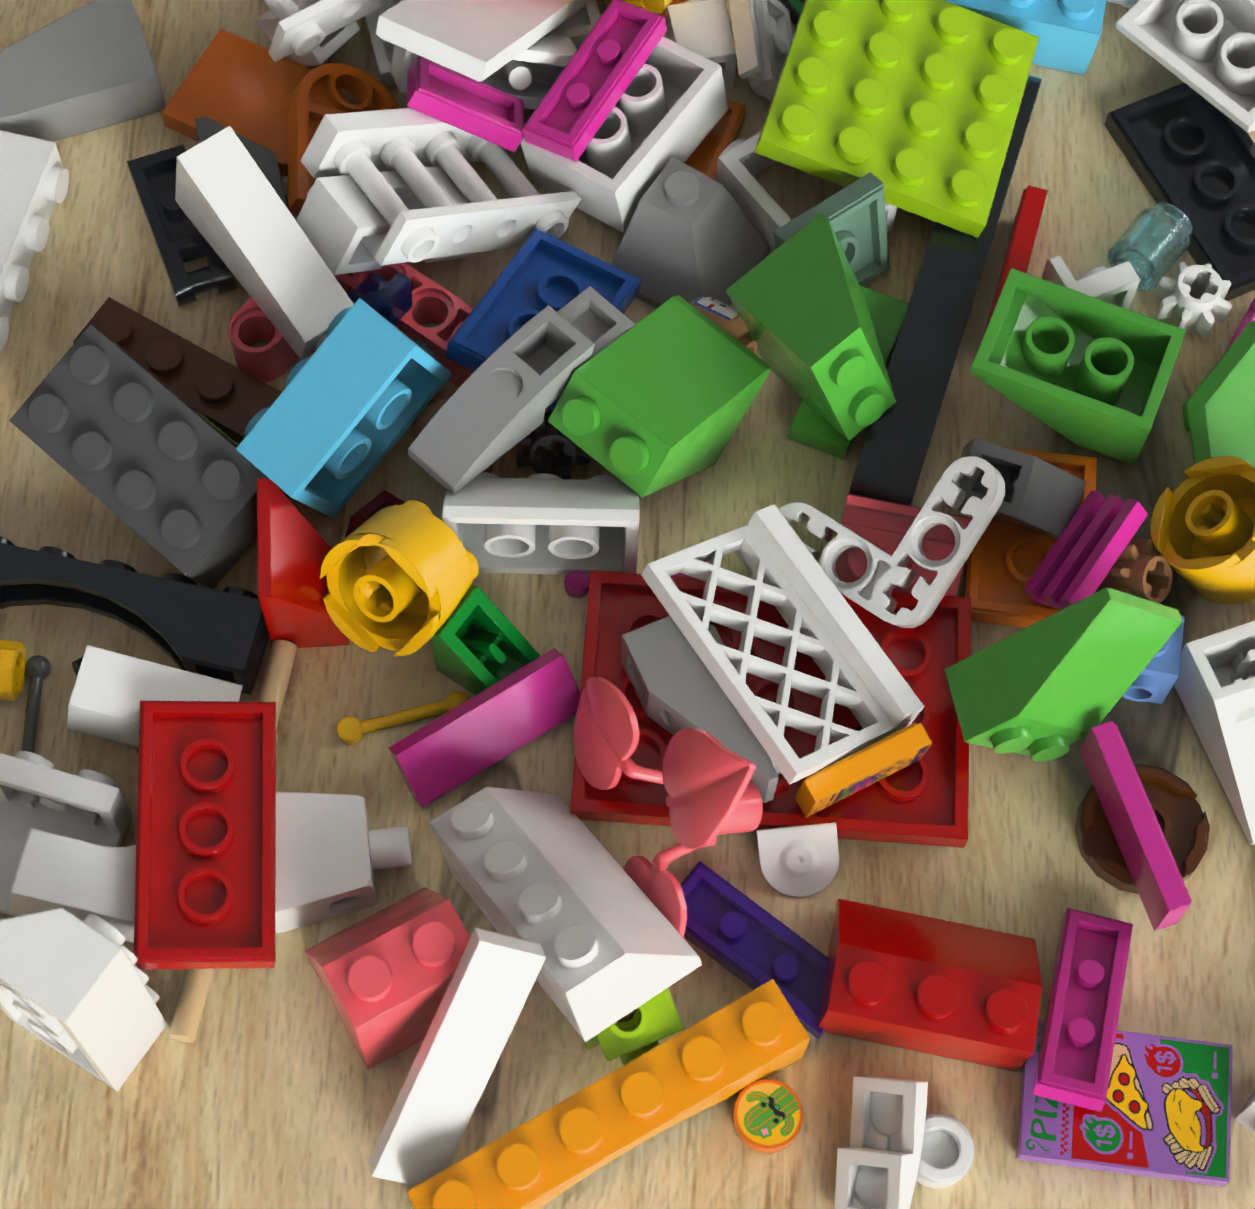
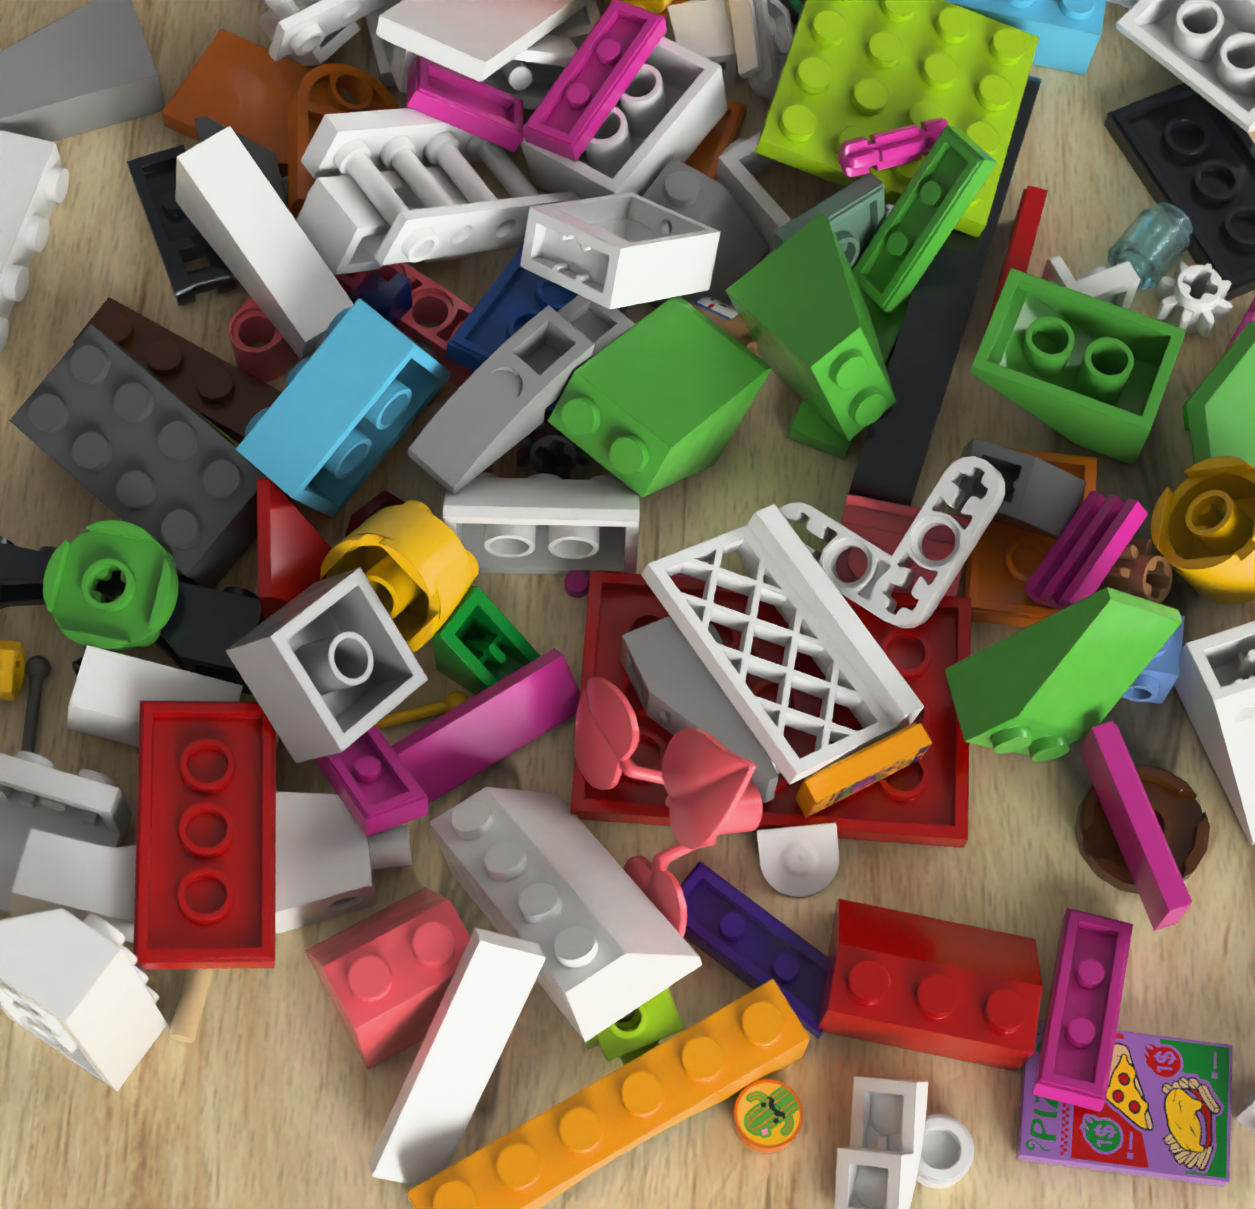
(133, 617): none -> bright green plate
(327, 666): none -> light grey brick
(374, 784): none -> dark pink tile
(619, 249): none -> white window
(889, 147): none -> dark pink axle
(922, 218): none -> bright green tile

